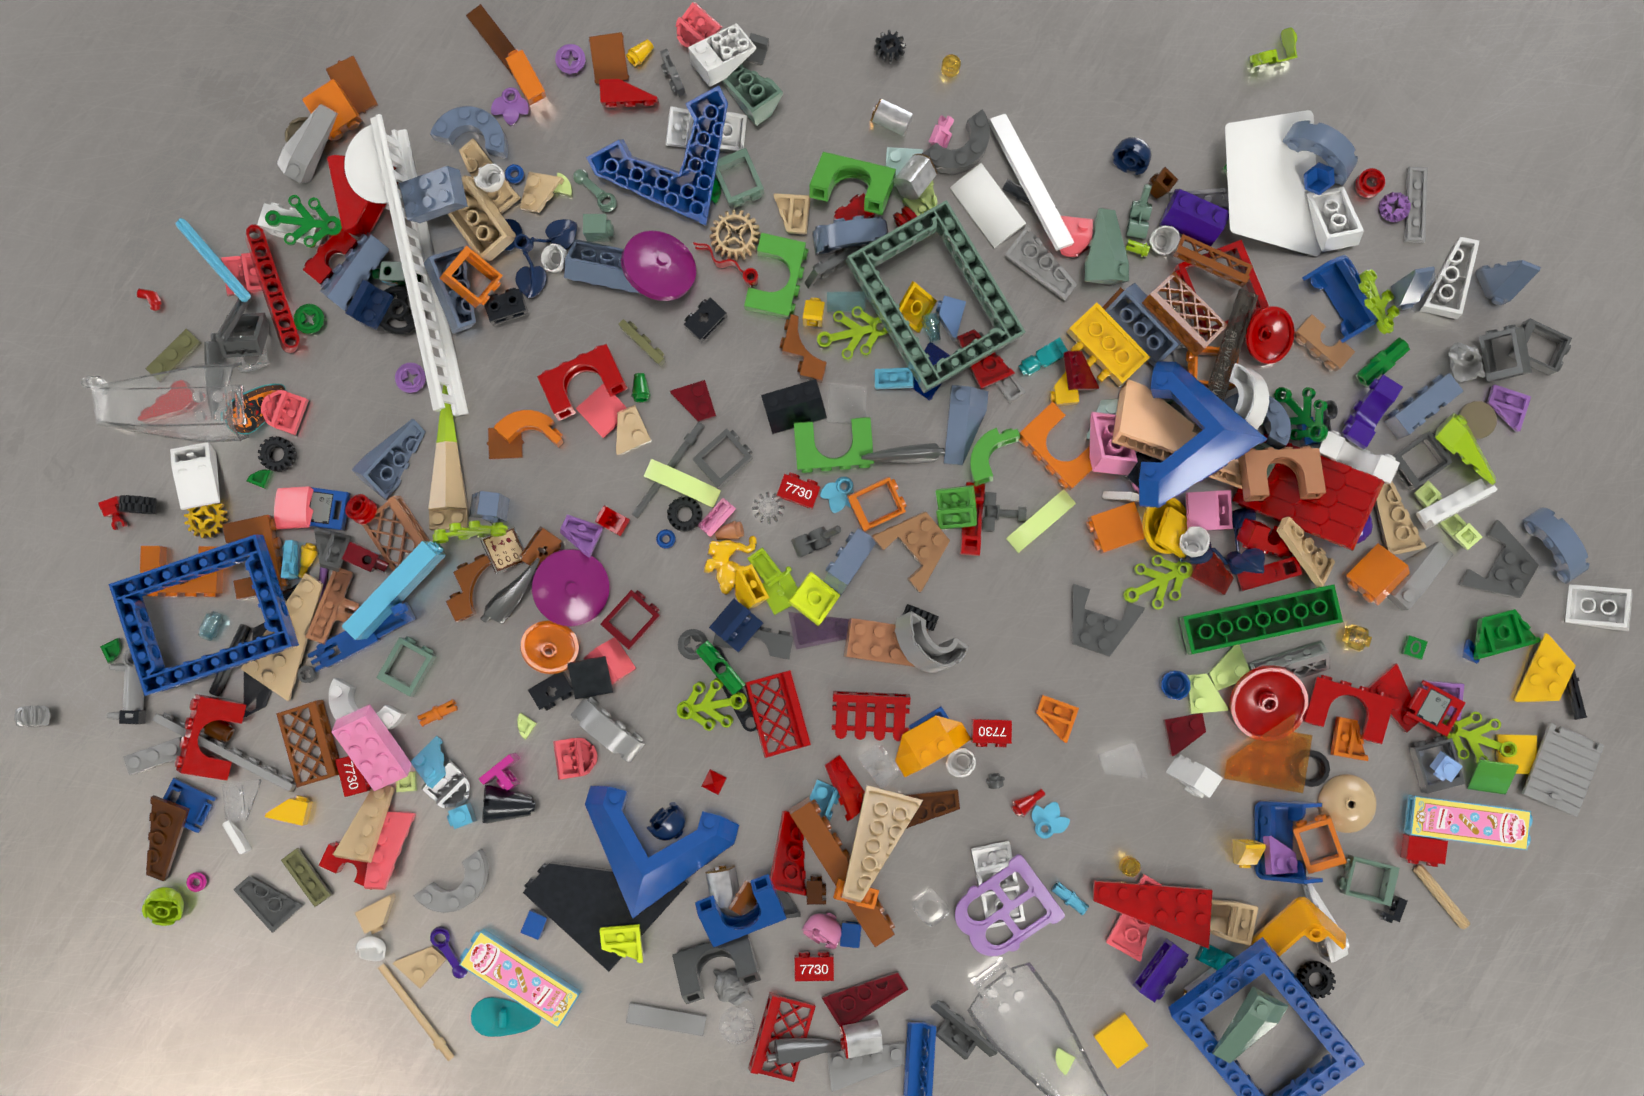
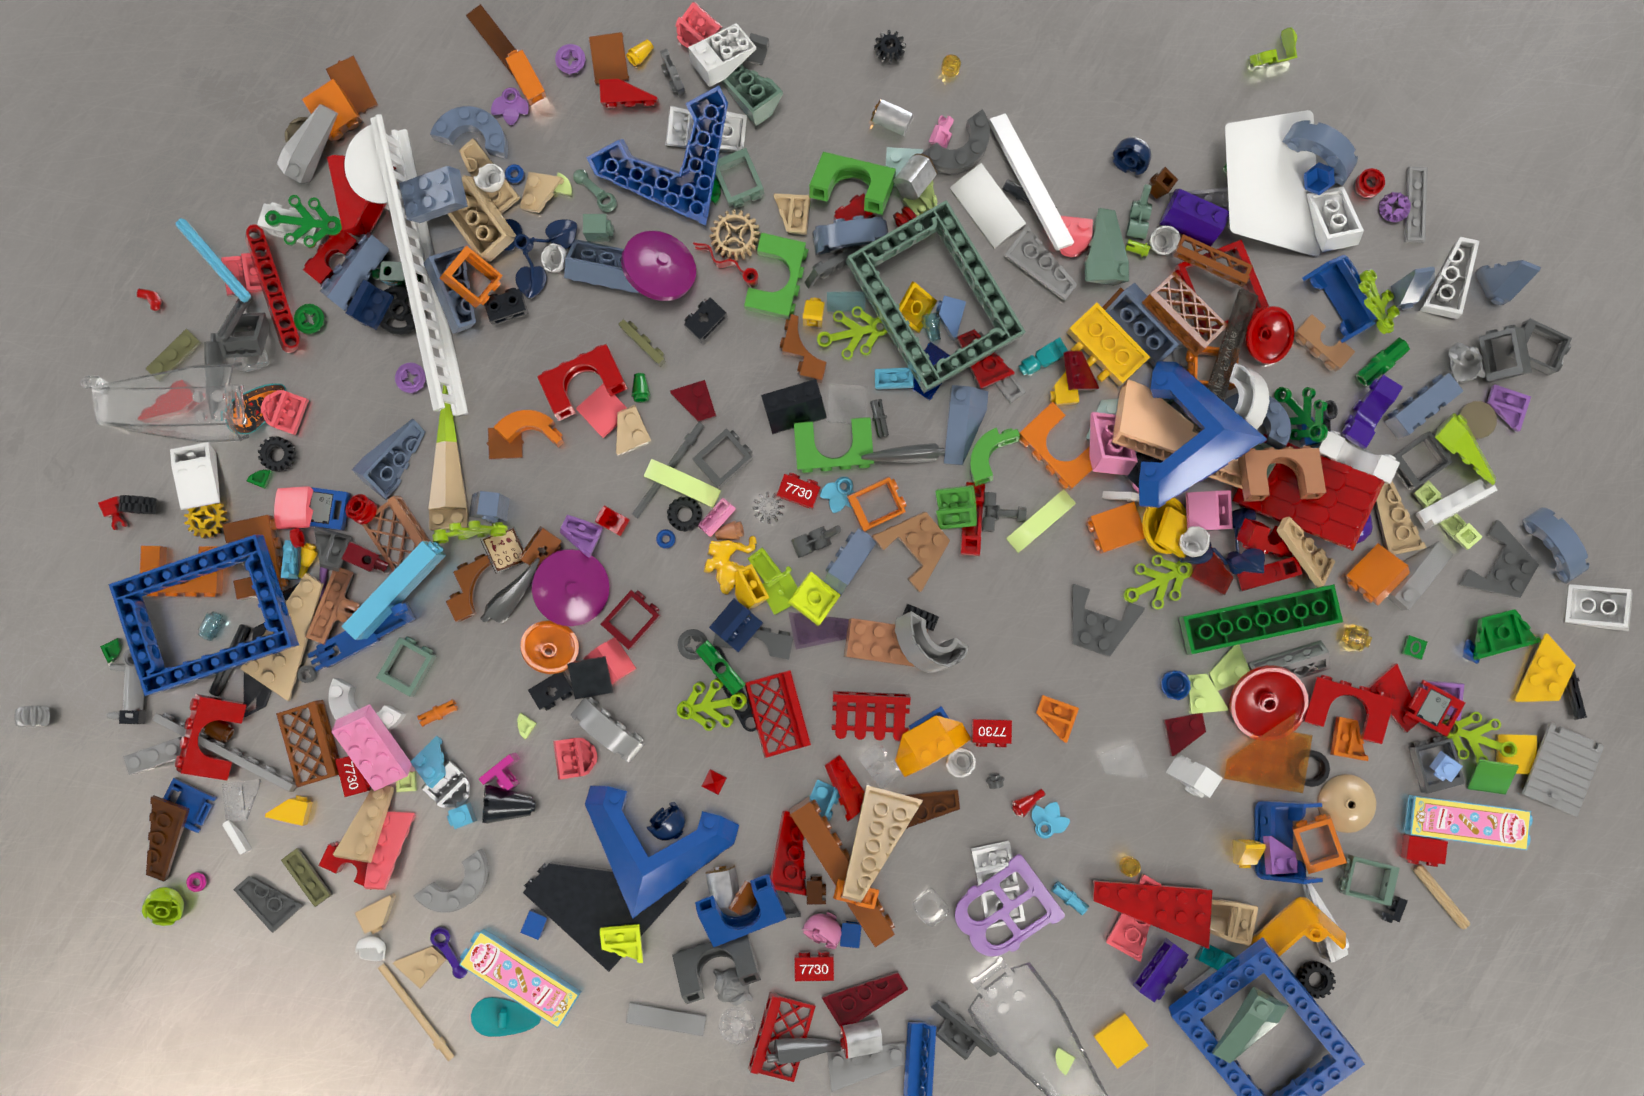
(297, 537): none -> red tile
(879, 418): none -> dark grey axle

